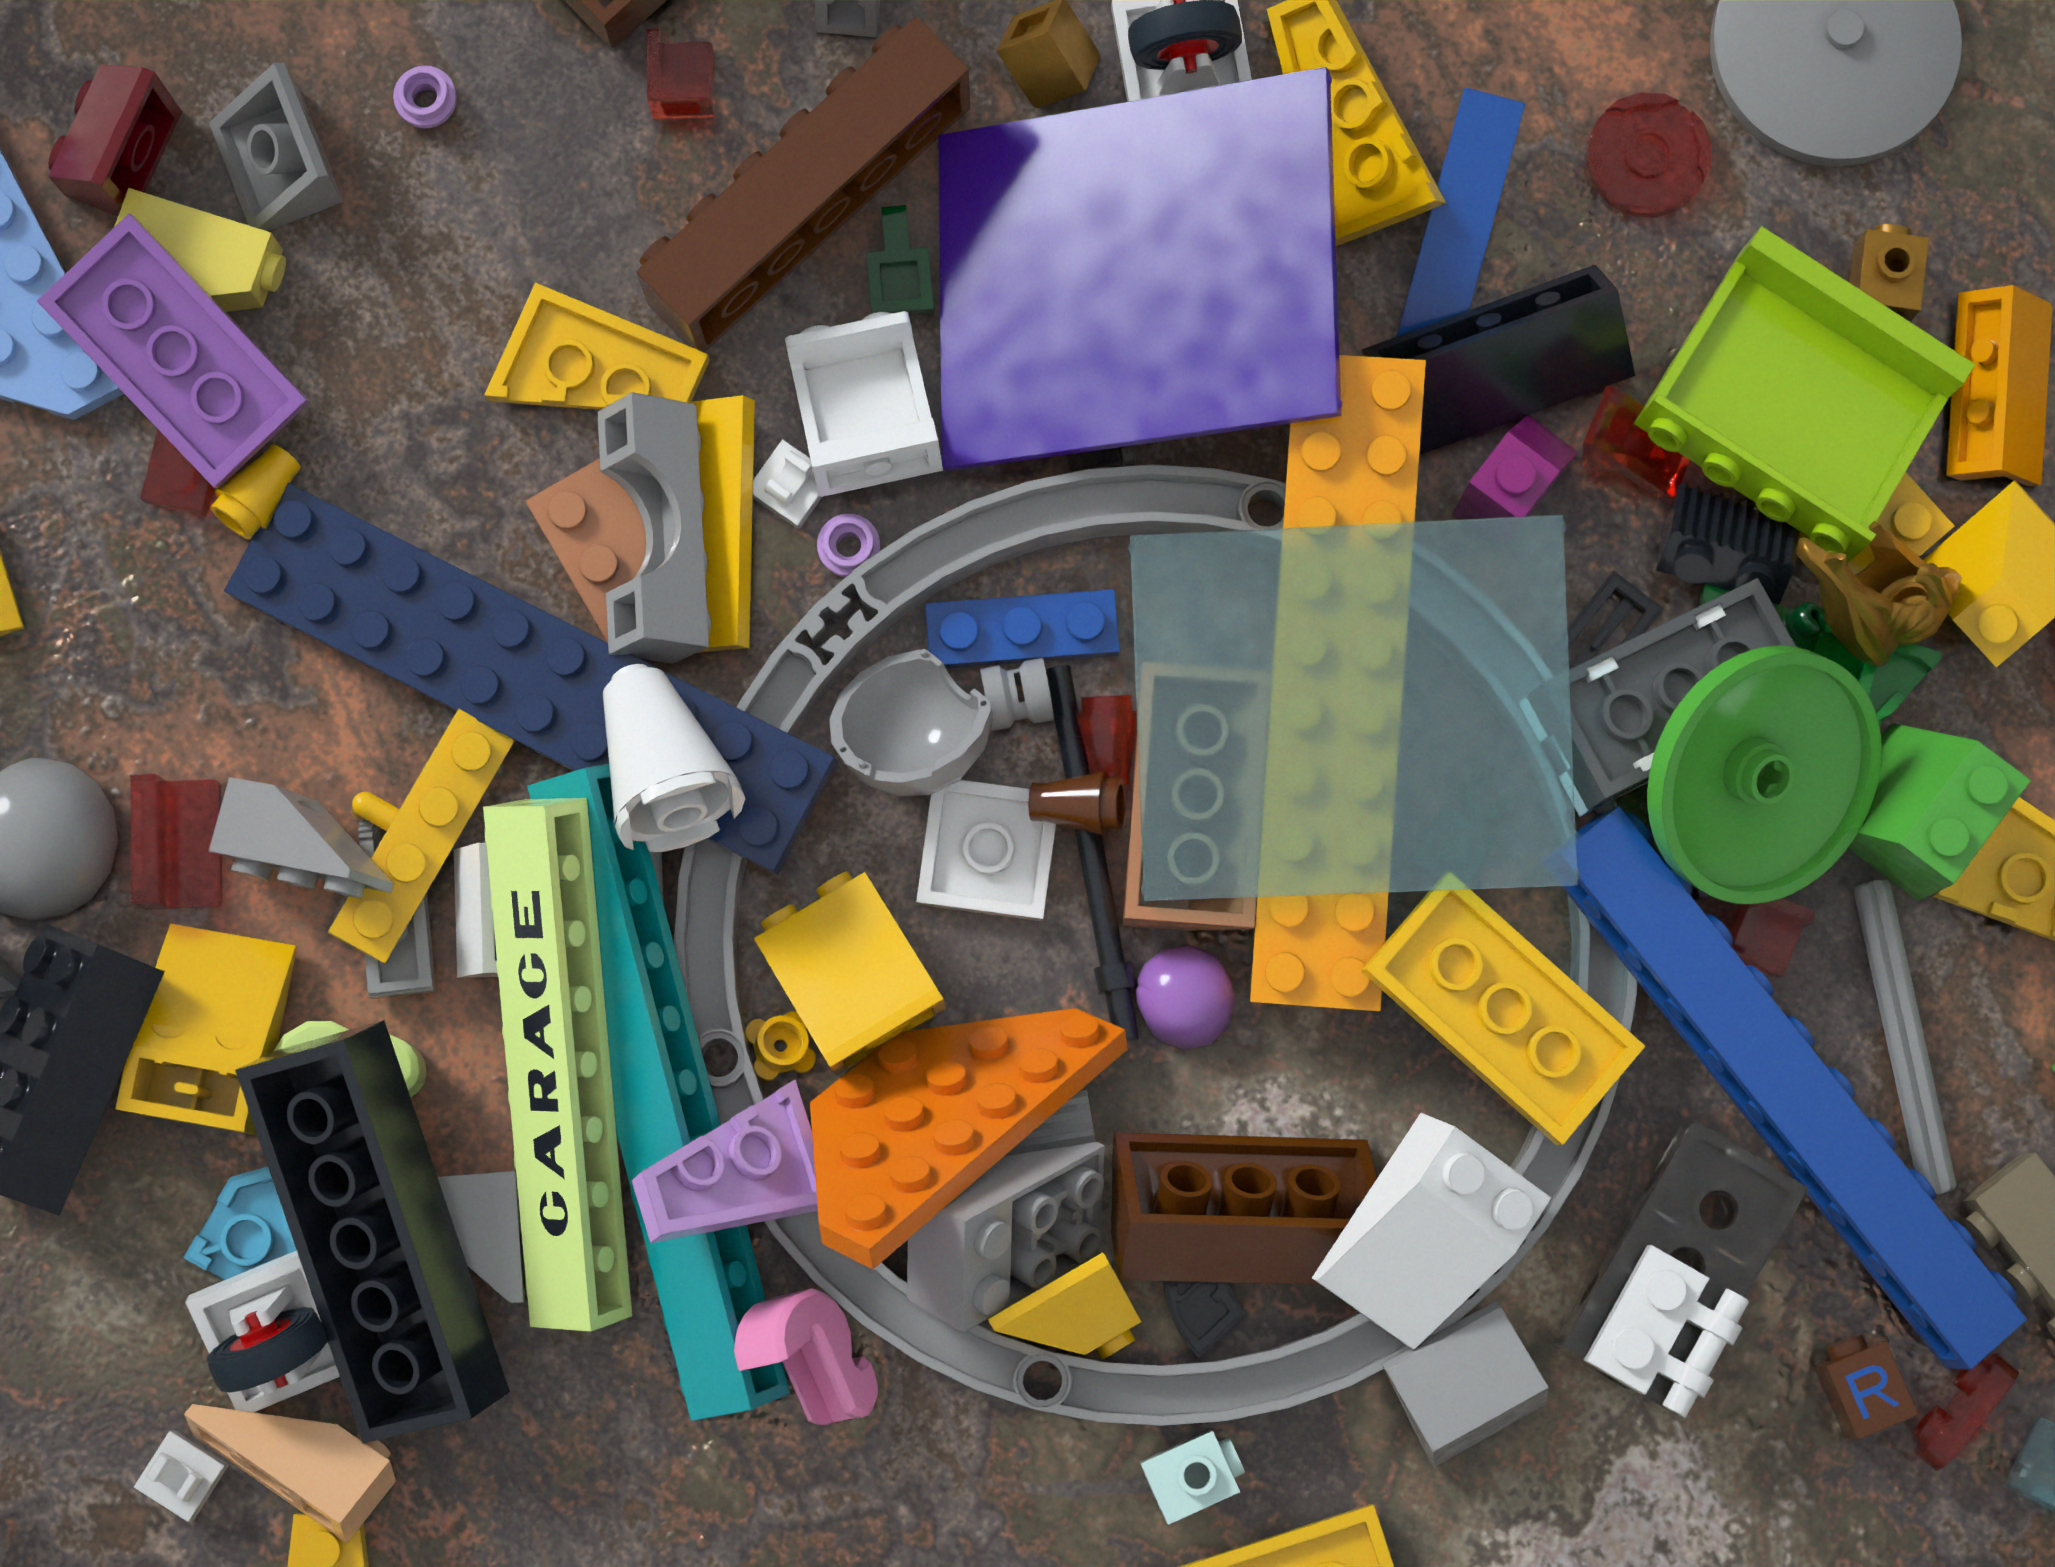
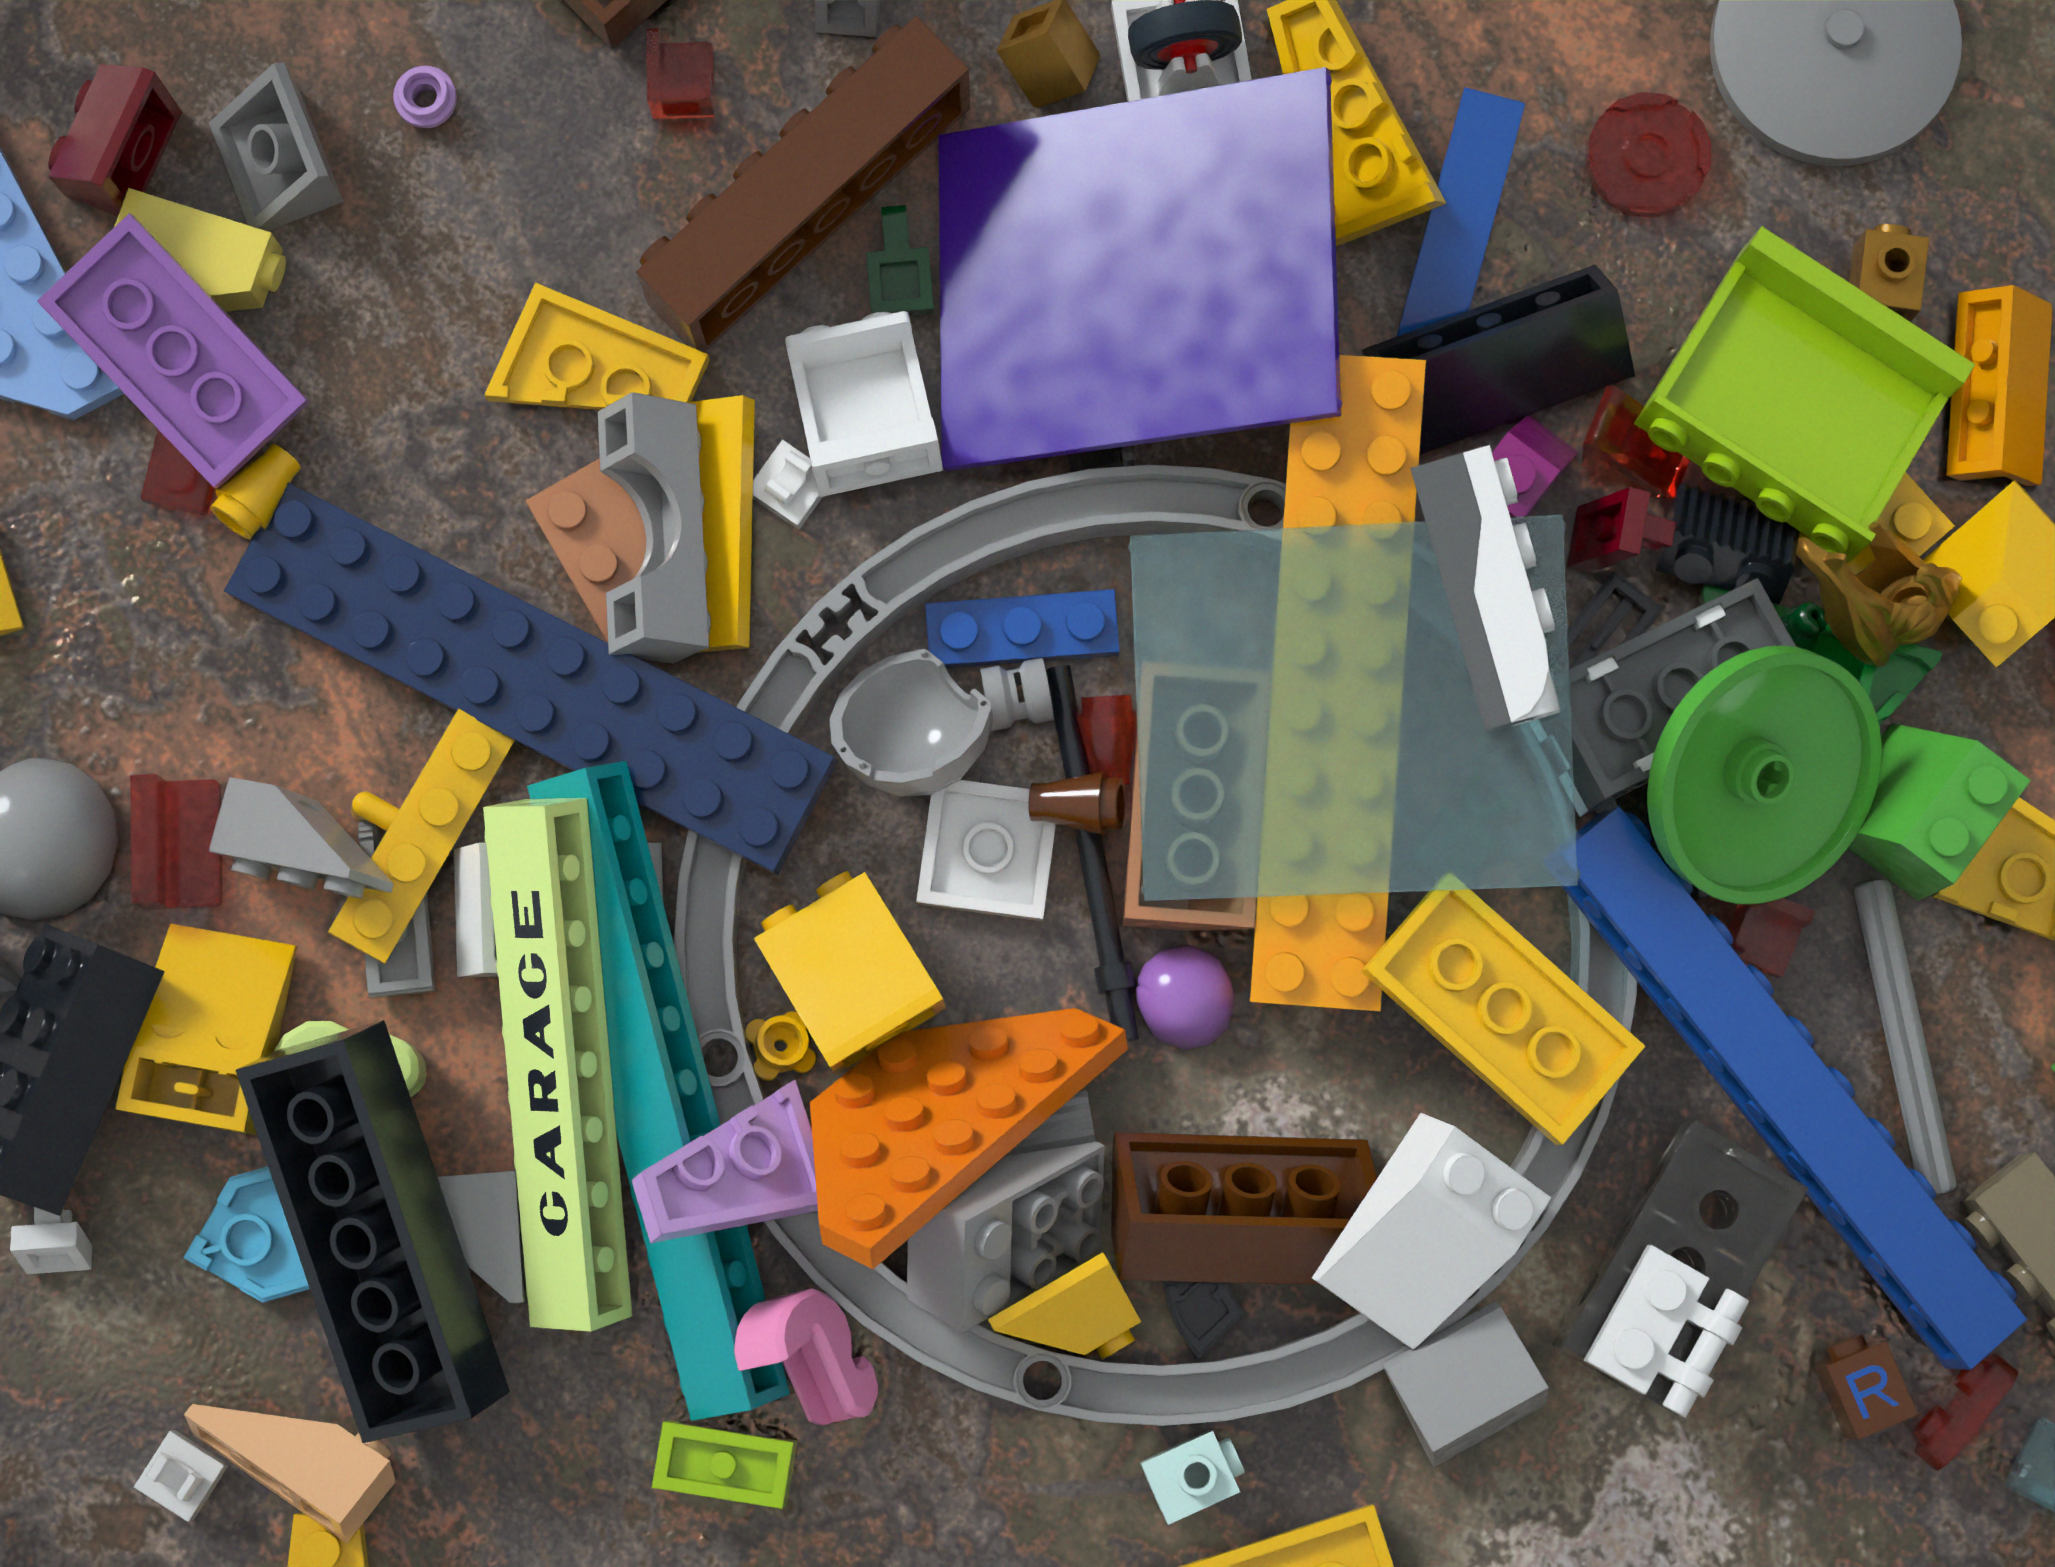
(51, 1244): none -> white tile
(263, 1334): plate -> none
(662, 764): white cone -> none
(724, 1464): none -> lime panel
(846, 526): lavender plate -> none
(1487, 585): none -> piece
(1616, 530): none -> dark red hinge

